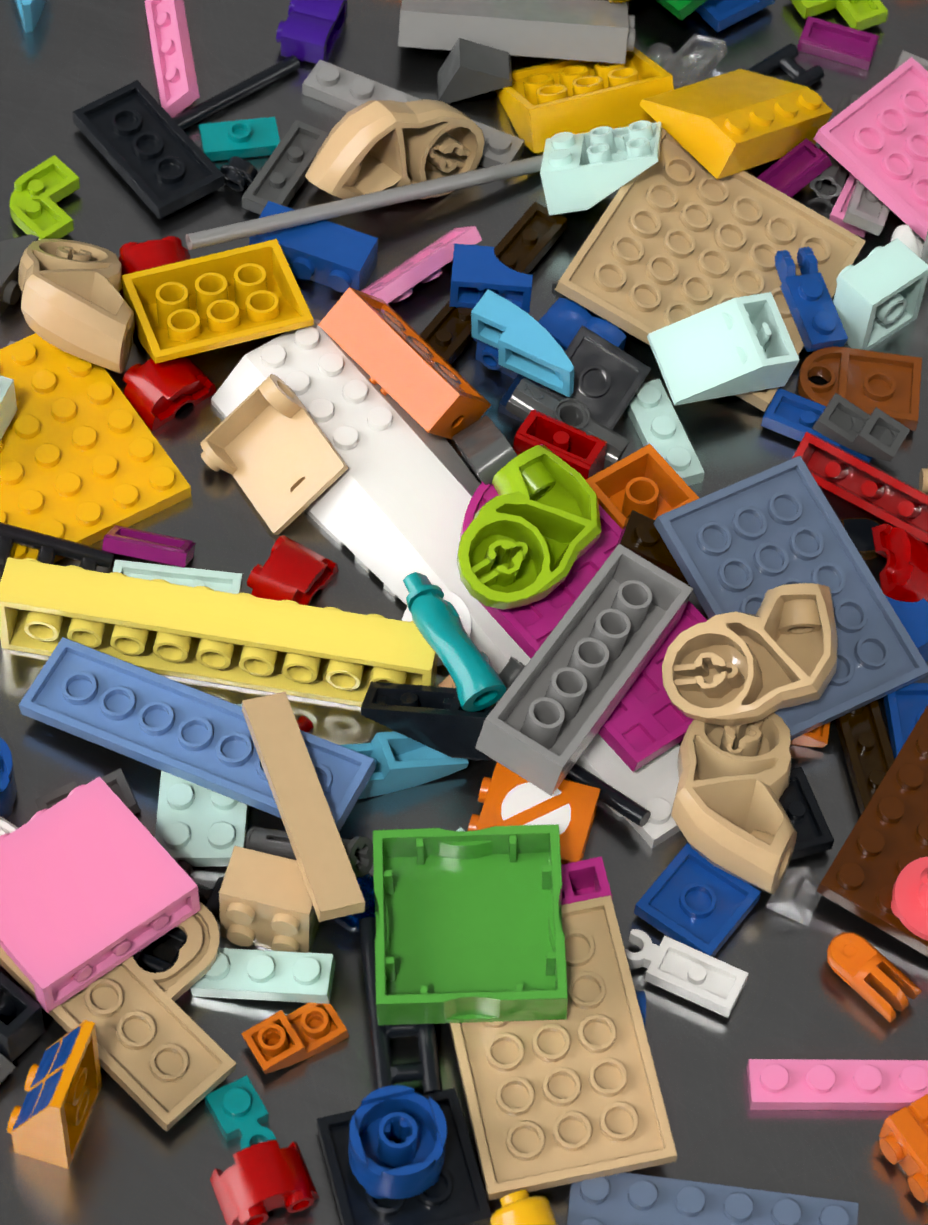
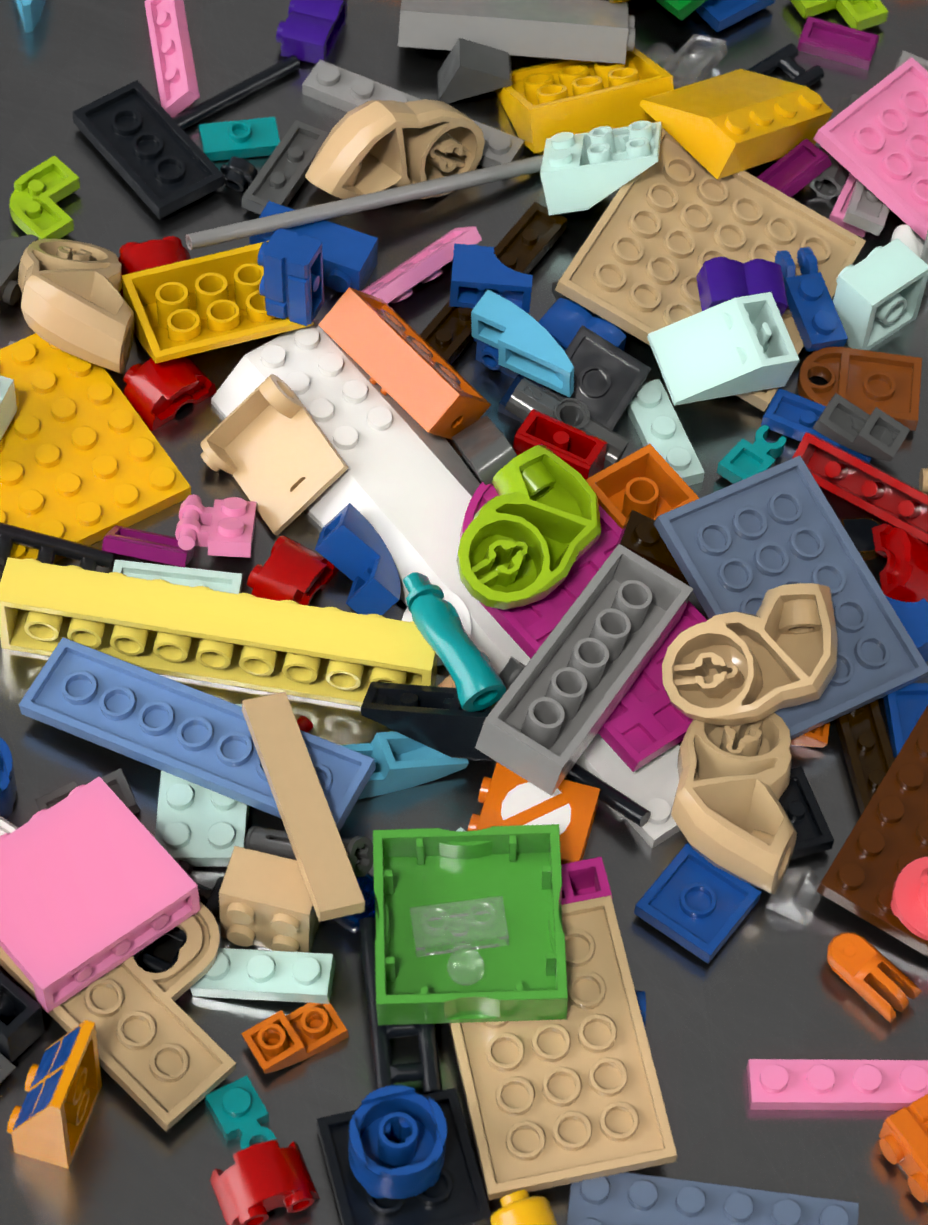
(223, 528): none -> bright pink plate
(292, 276): none -> blue brick
(363, 557): none -> blue brick
(460, 930): none -> clear plate
(687, 972): white plate -> none
(726, 279): none -> dark purple brick
(750, 459): none -> teal plate

